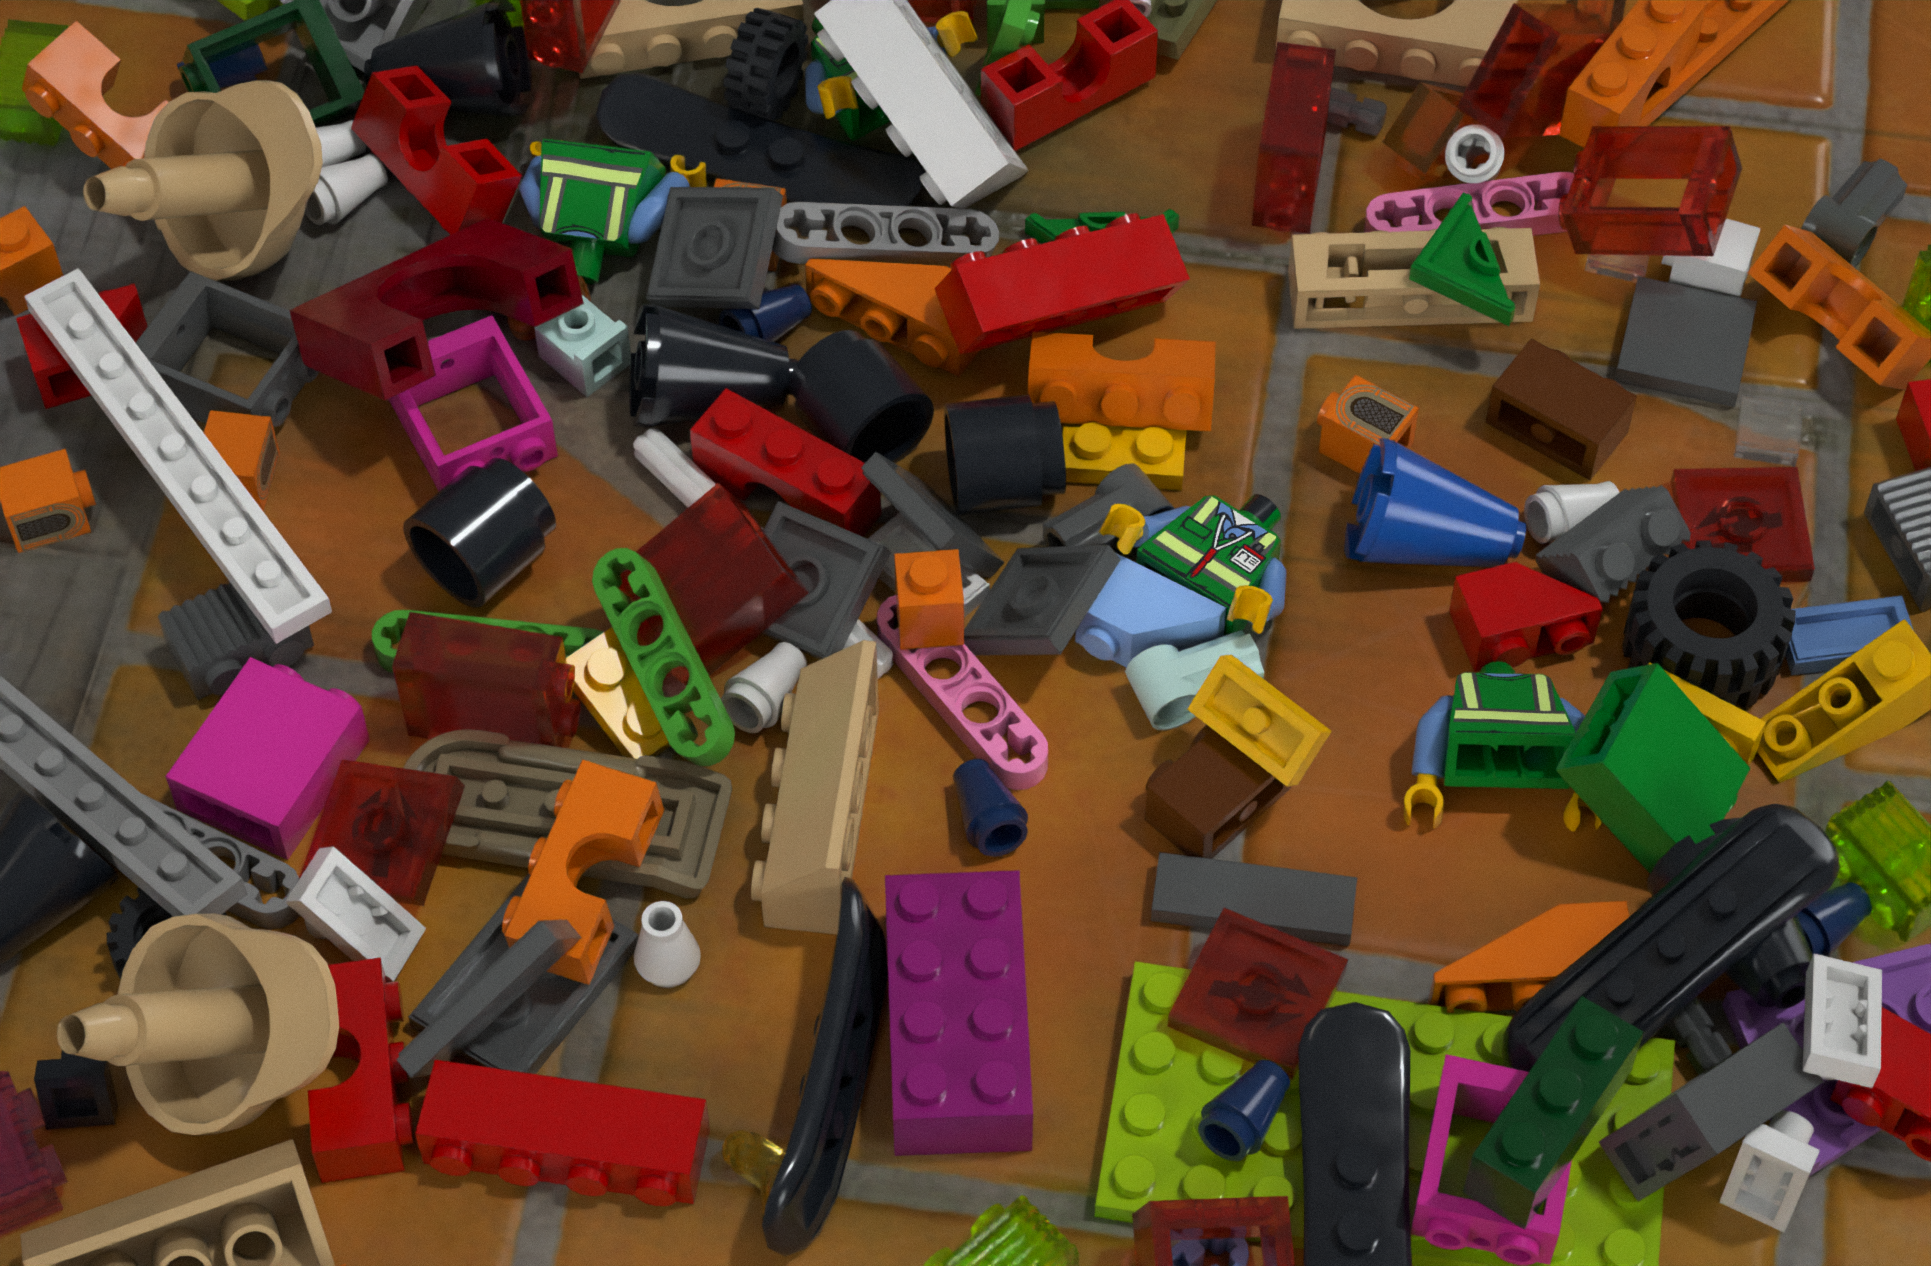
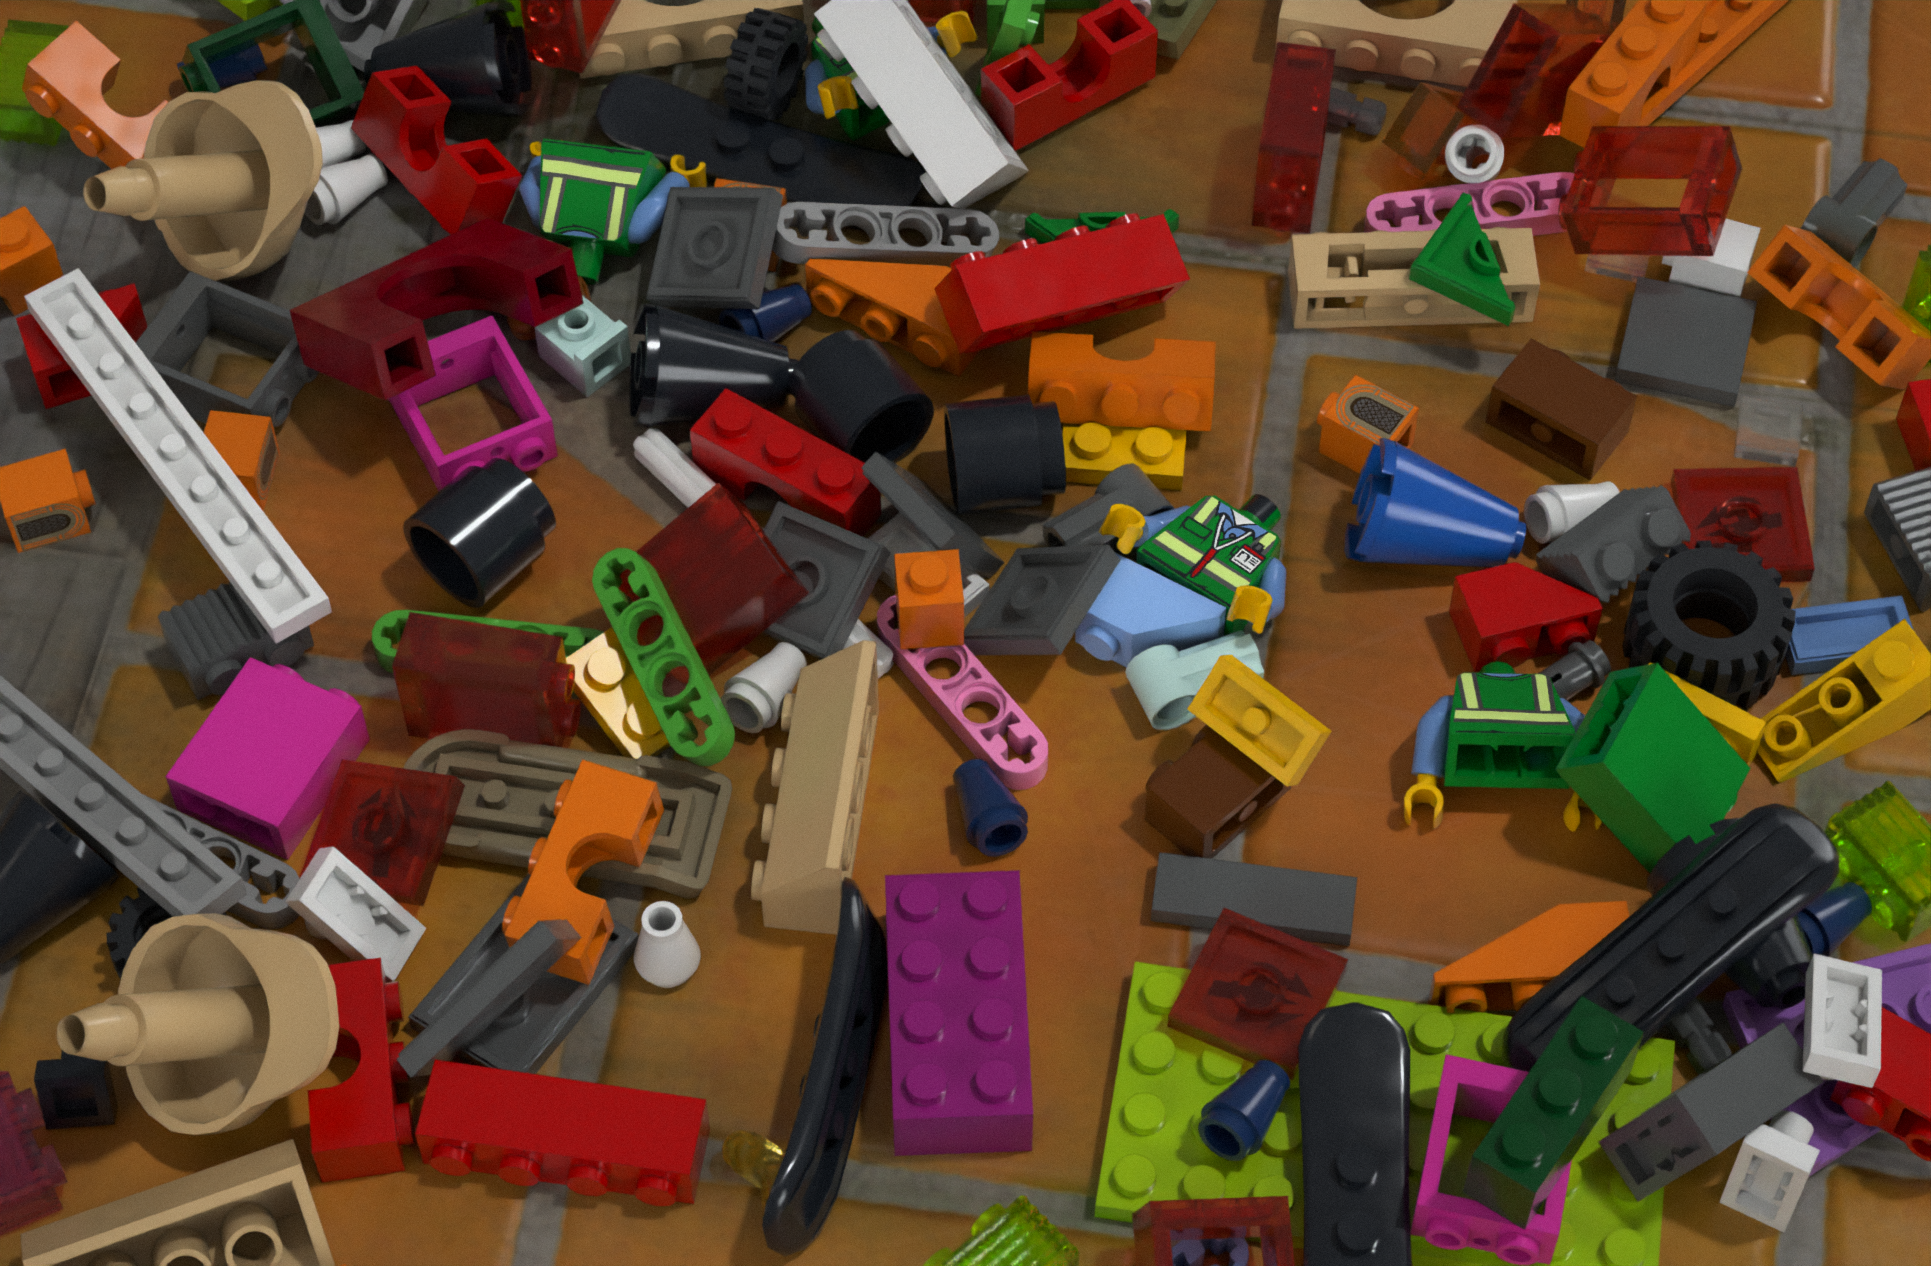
(1579, 669): none -> dark grey pin

